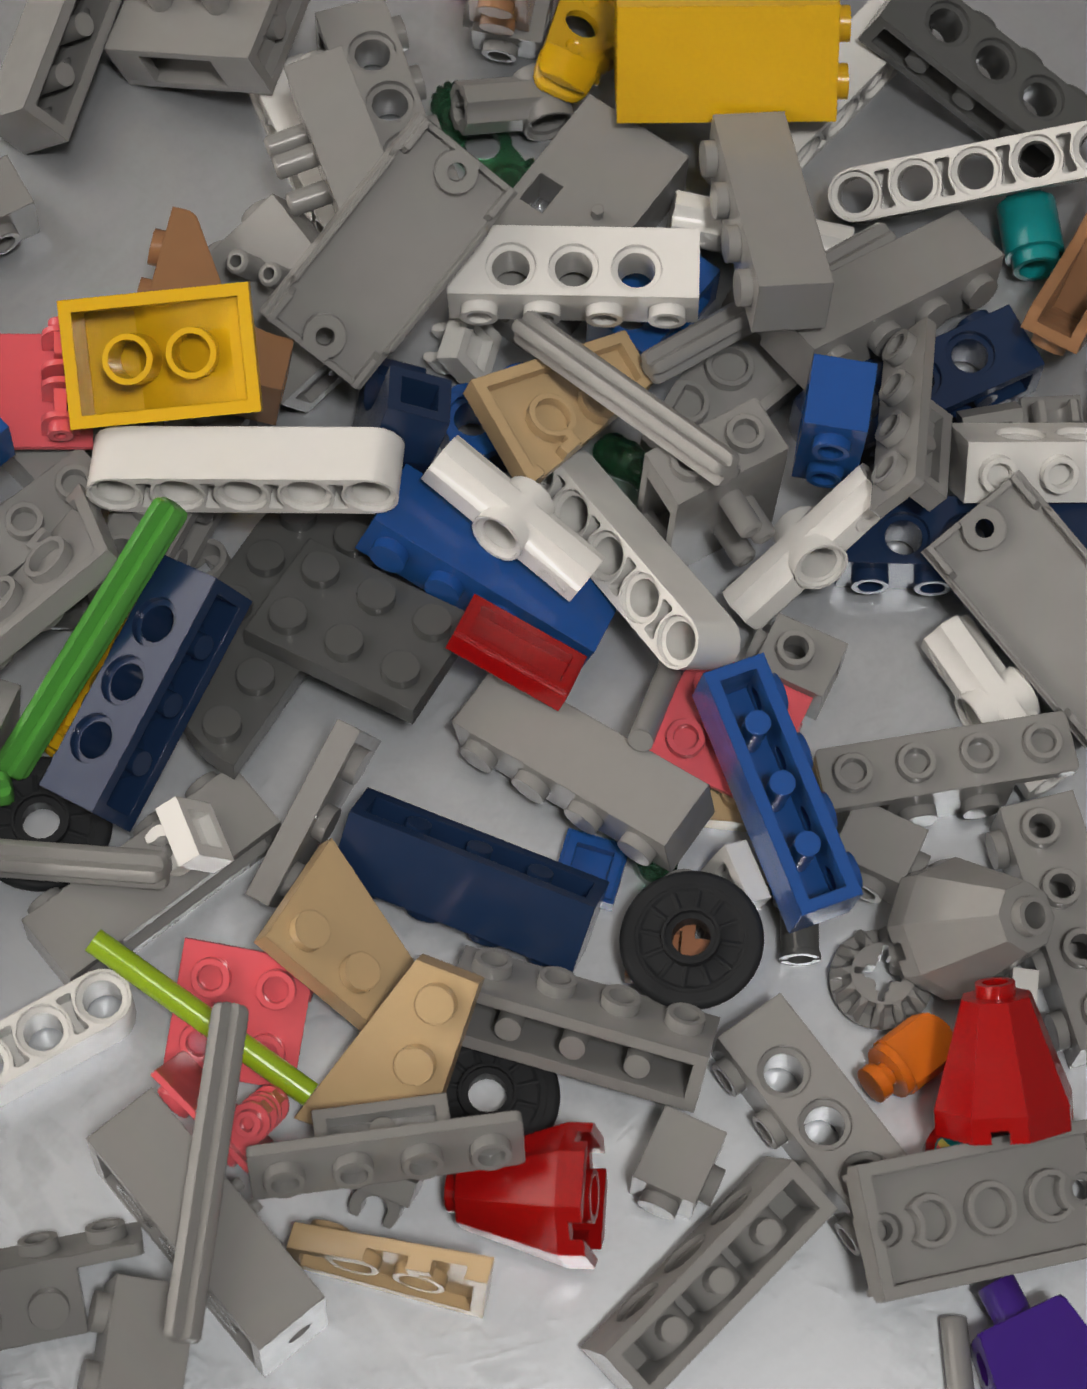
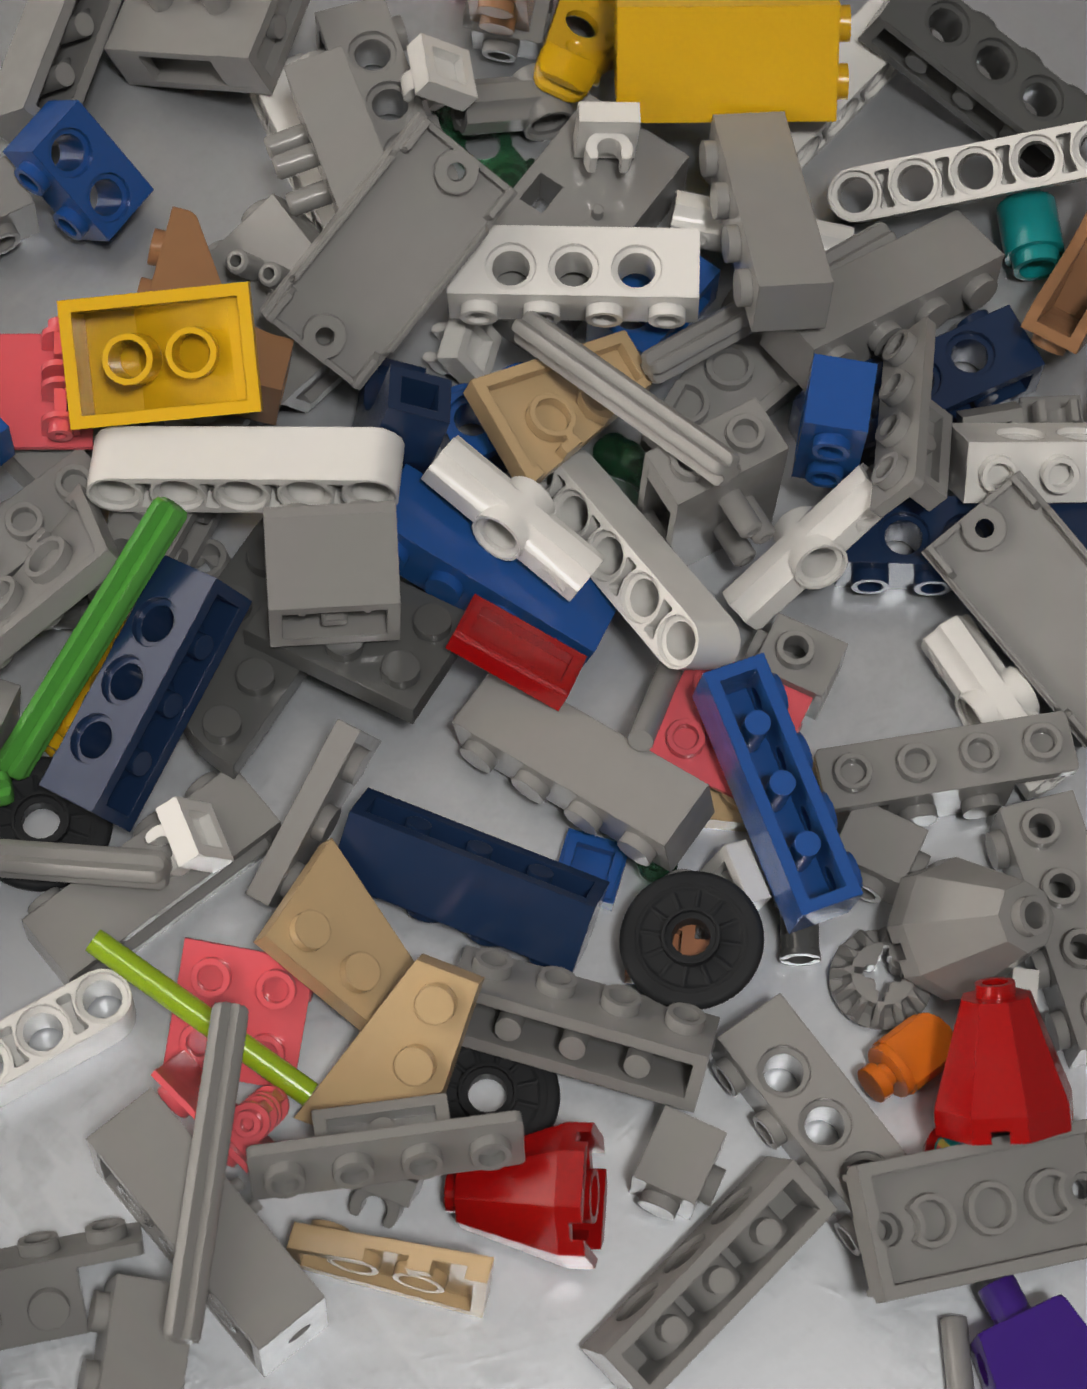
(85, 161): none -> blue brick
(332, 573): none -> light grey slope
(439, 74): none -> white tile
(606, 132): none -> white tile

